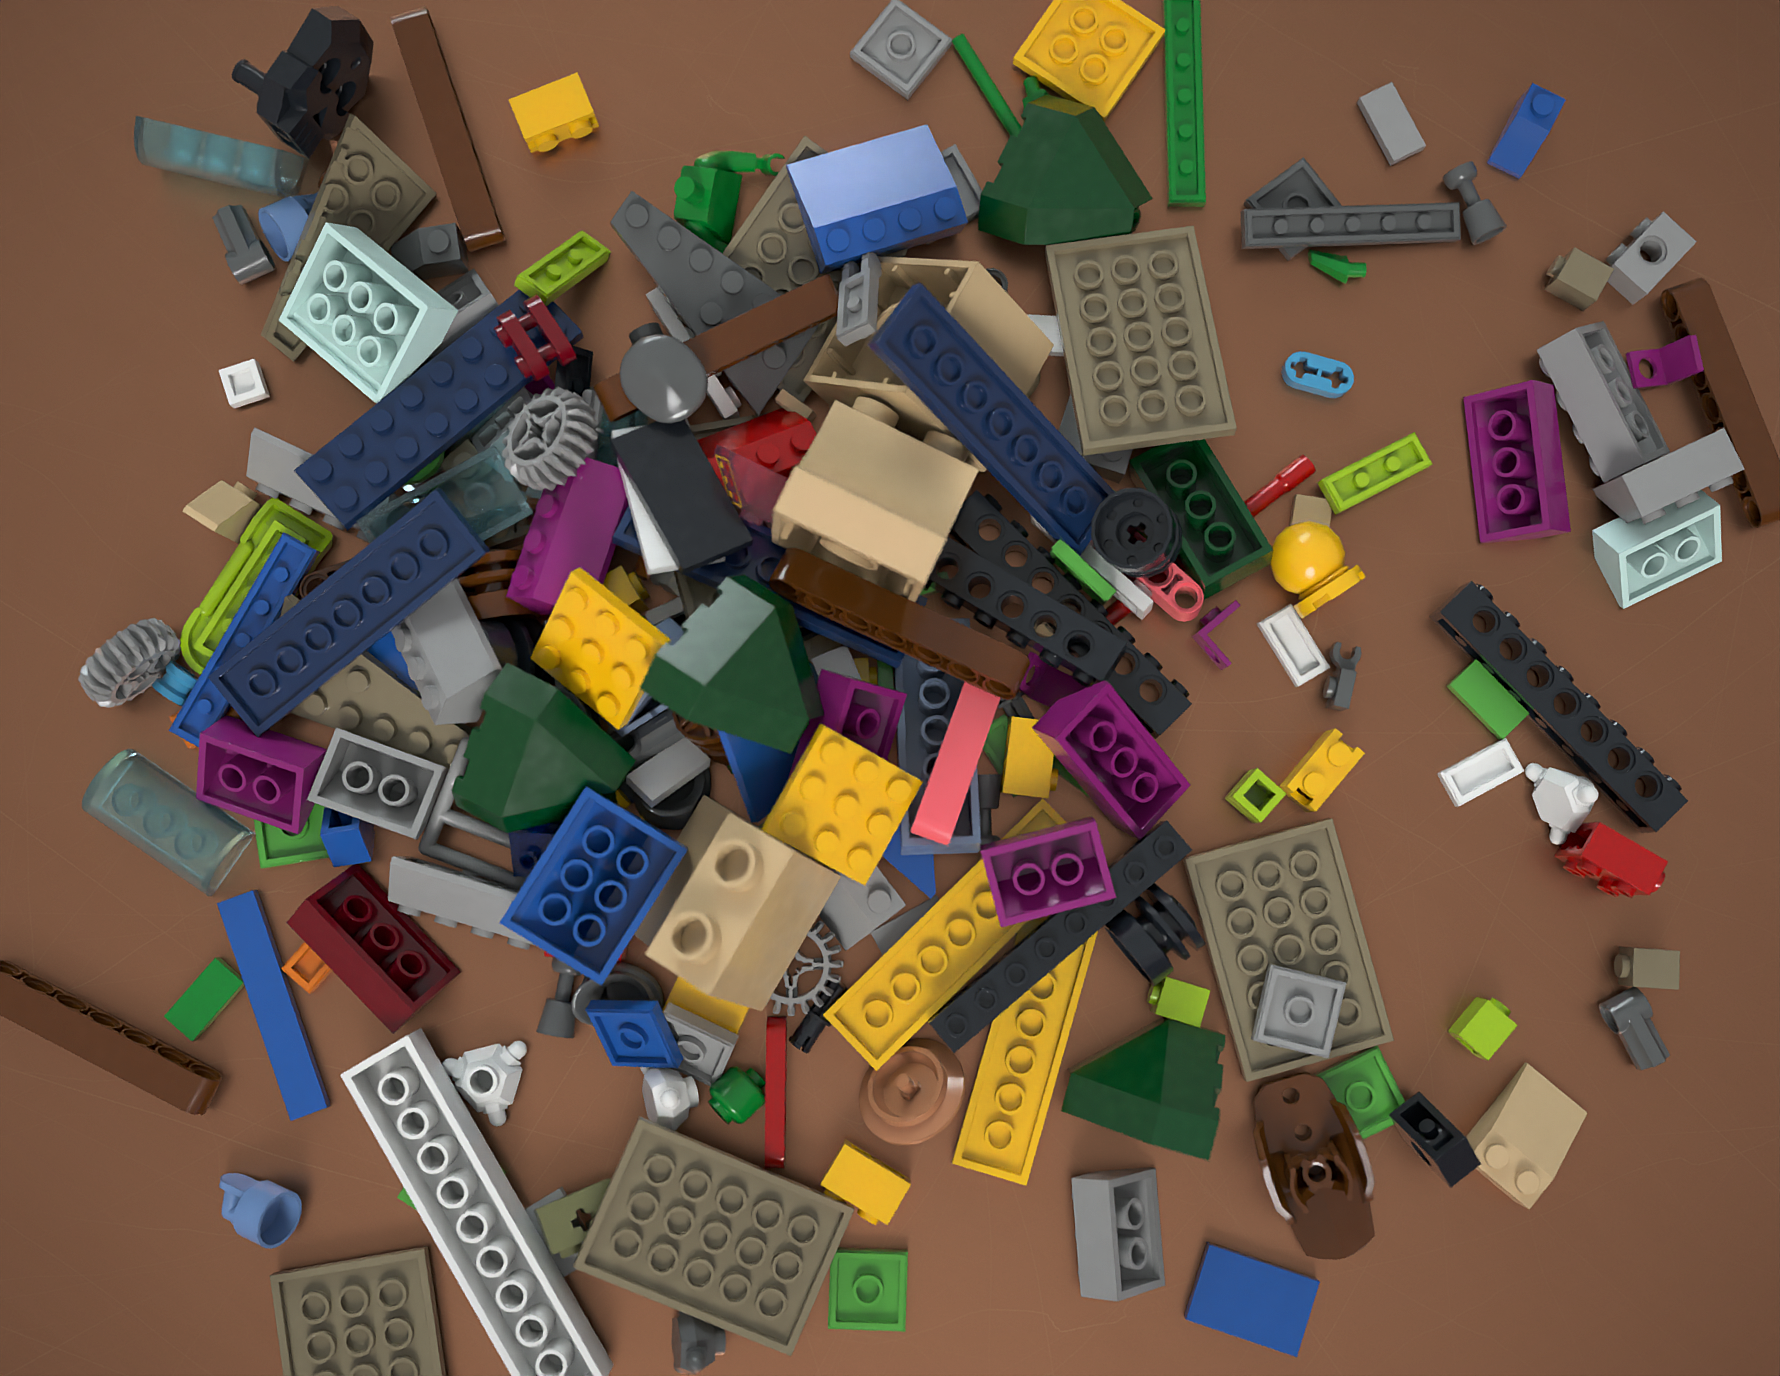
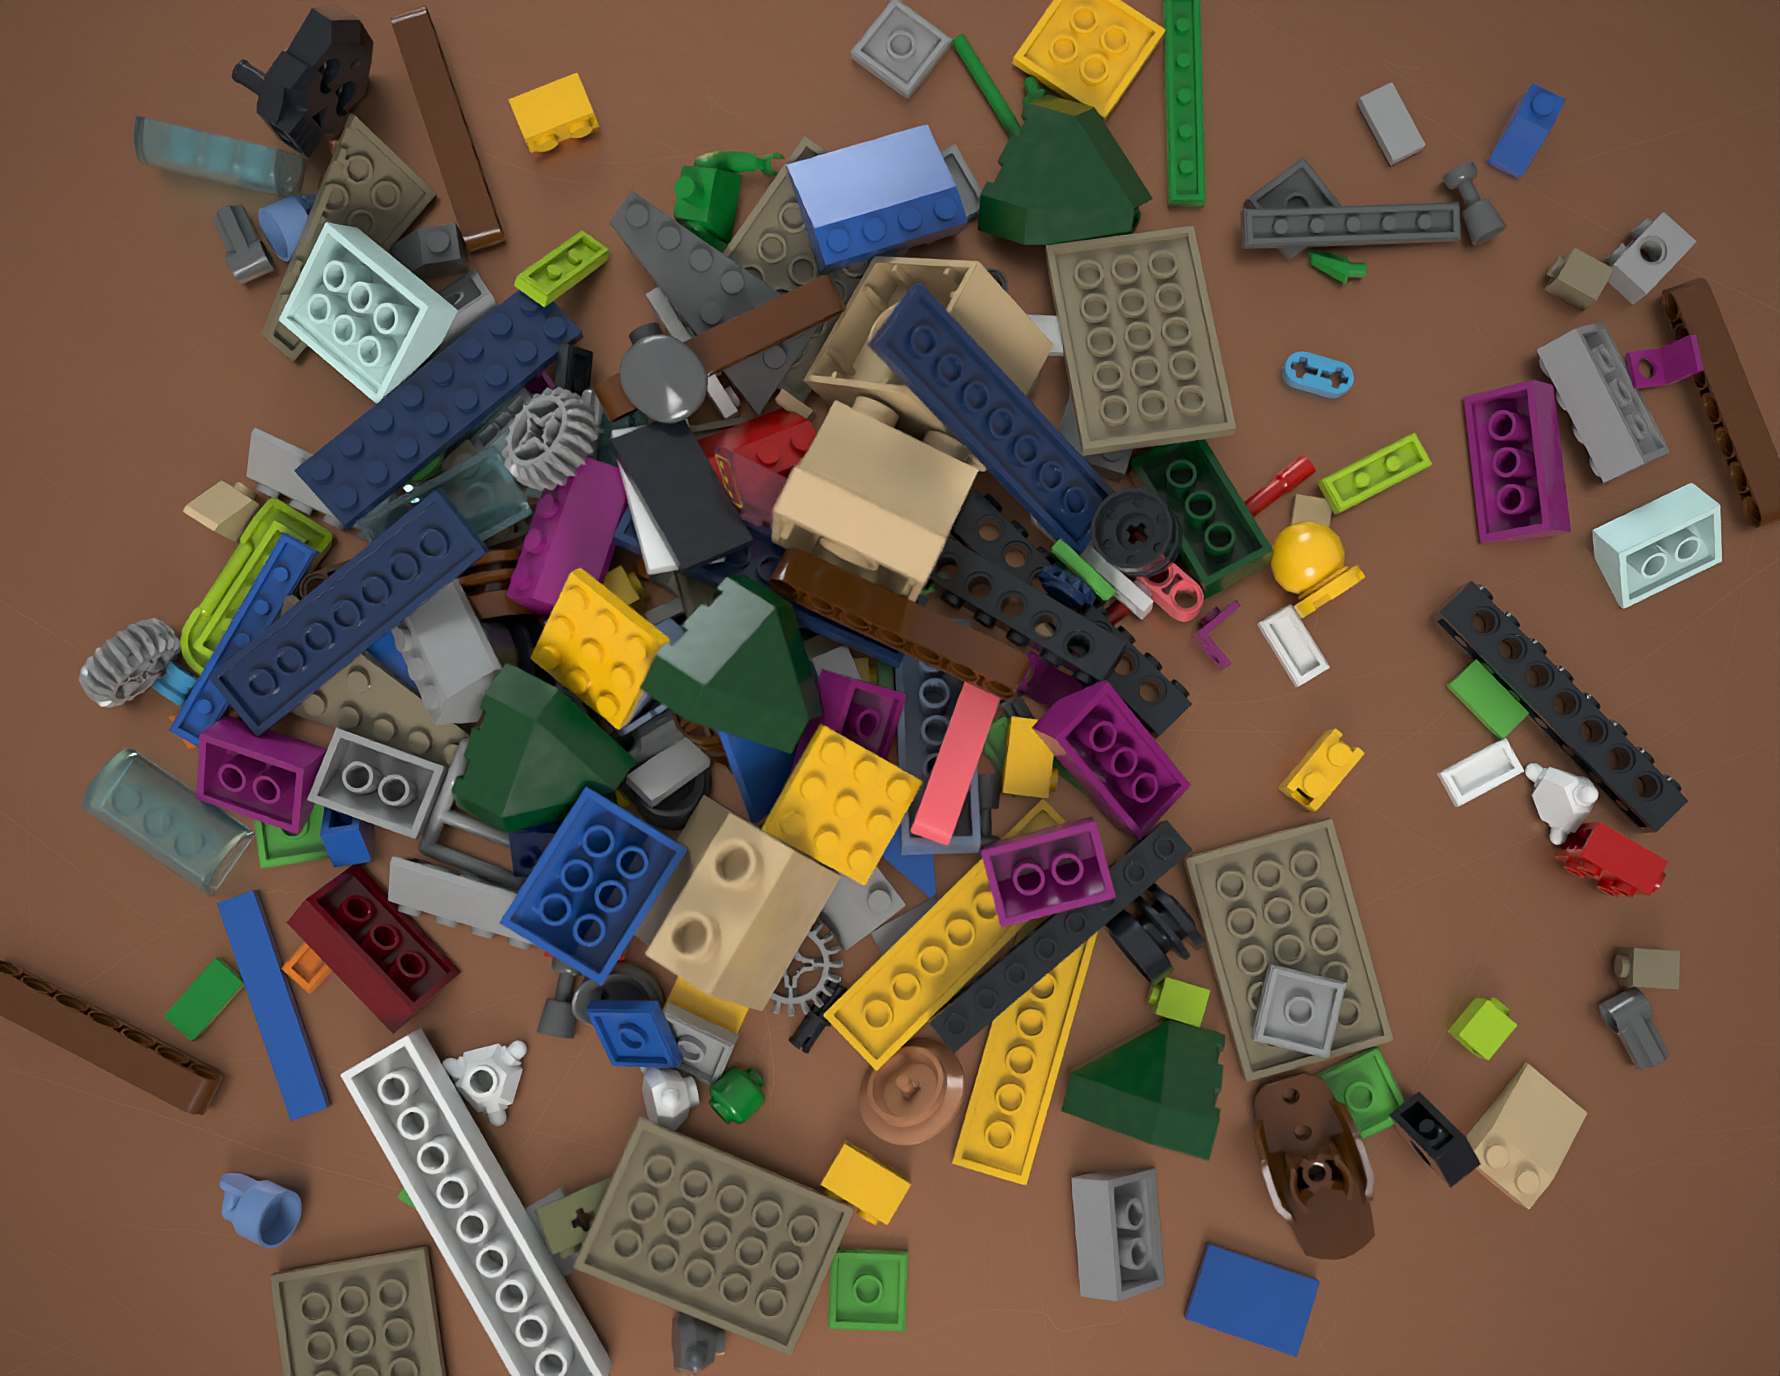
(244, 383): white plate -> none
(530, 359): dark red brick -> none
(775, 1092): red beam -> none
(858, 299): light grey hinge -> none
(1066, 587): none -> dark blue gear
(1255, 795): lime brick -> none
(1340, 686): dark grey plate -> none
(1672, 479): light grey slope -> none

